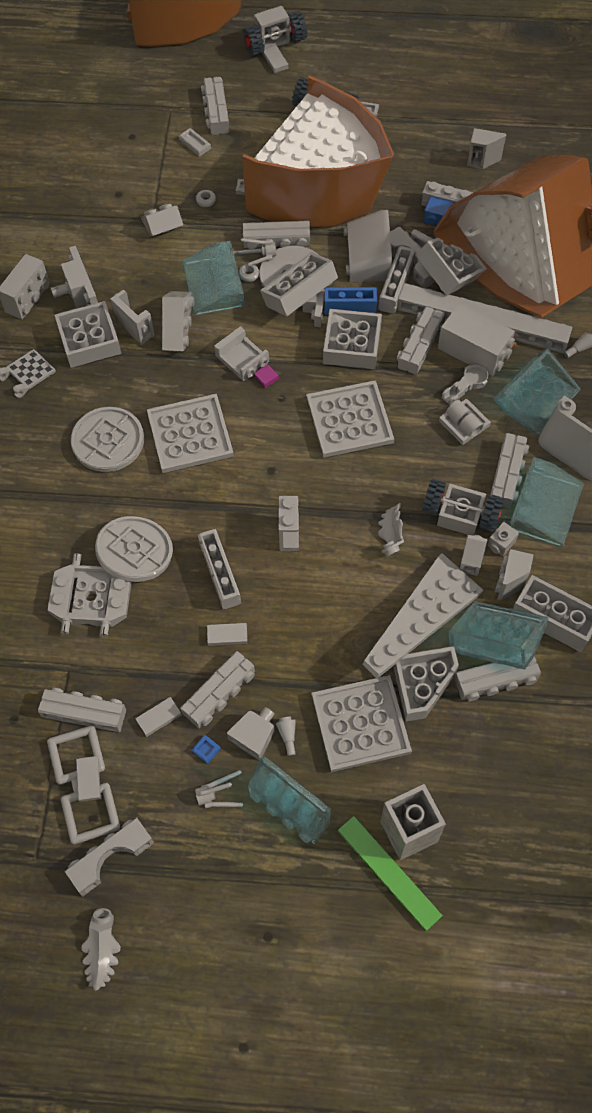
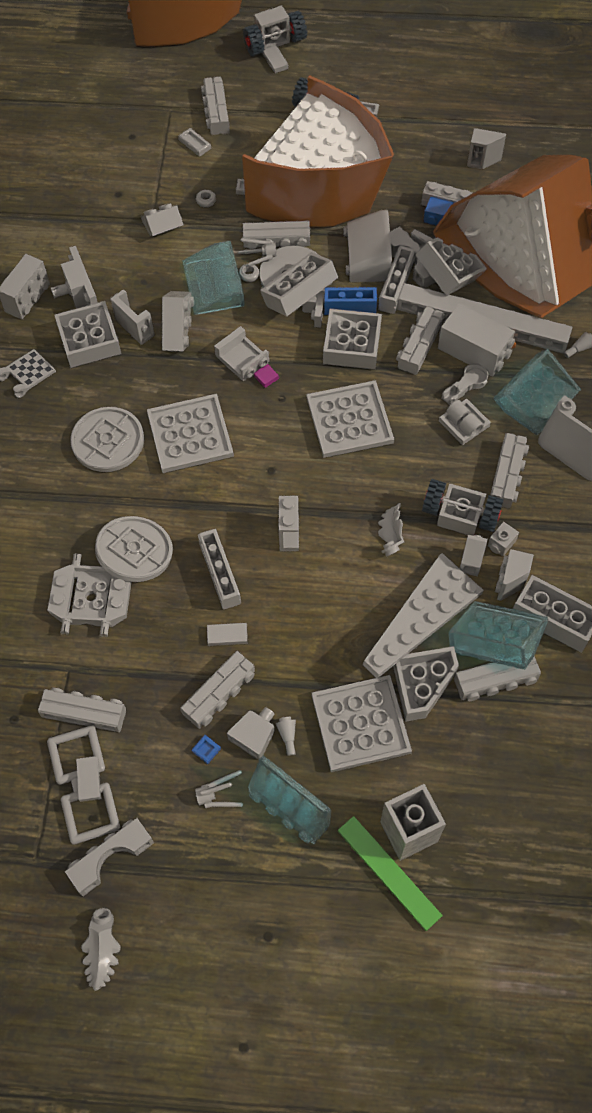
(158, 716): light grey tile -> none
(546, 502): clear light blue slope -> none

